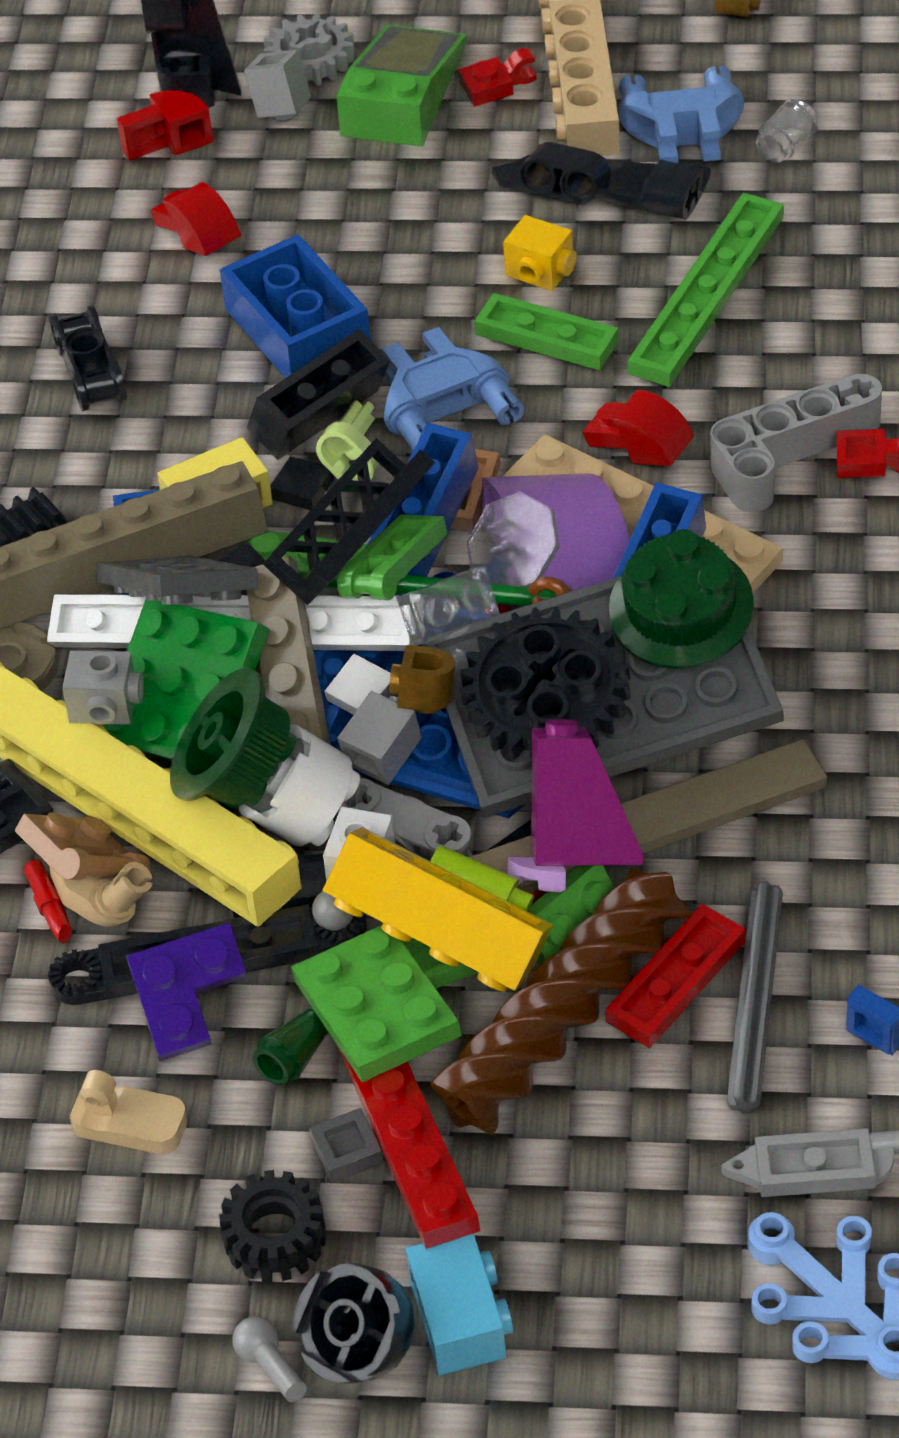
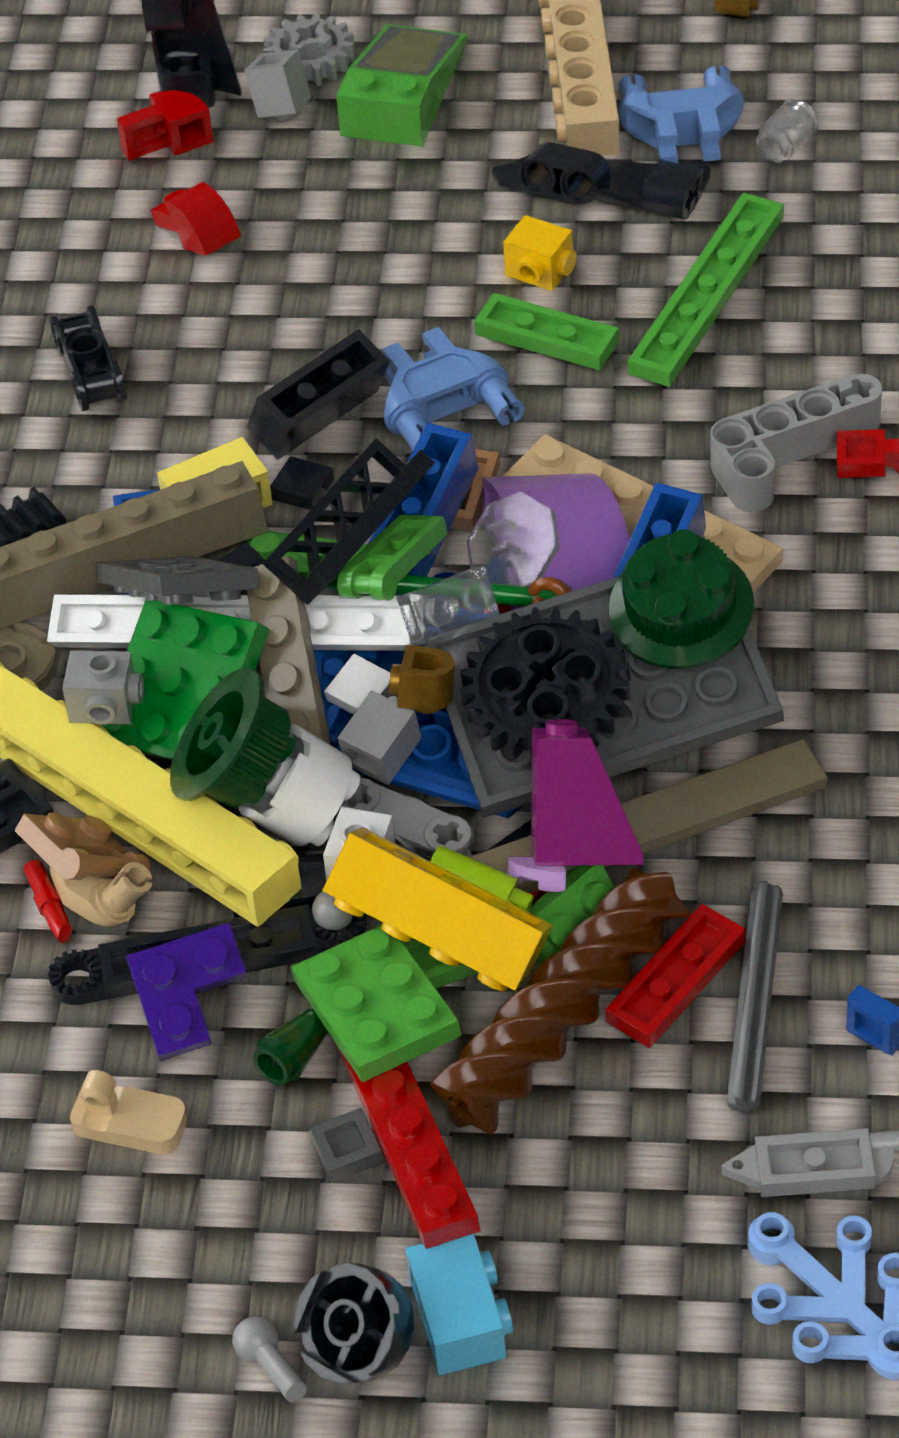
(277, 1253): black tyre -> none
(291, 303): blue brick -> none
(346, 440): yellowish green piece -> none
(492, 80): red plate -> none
(645, 426): red brick -> none

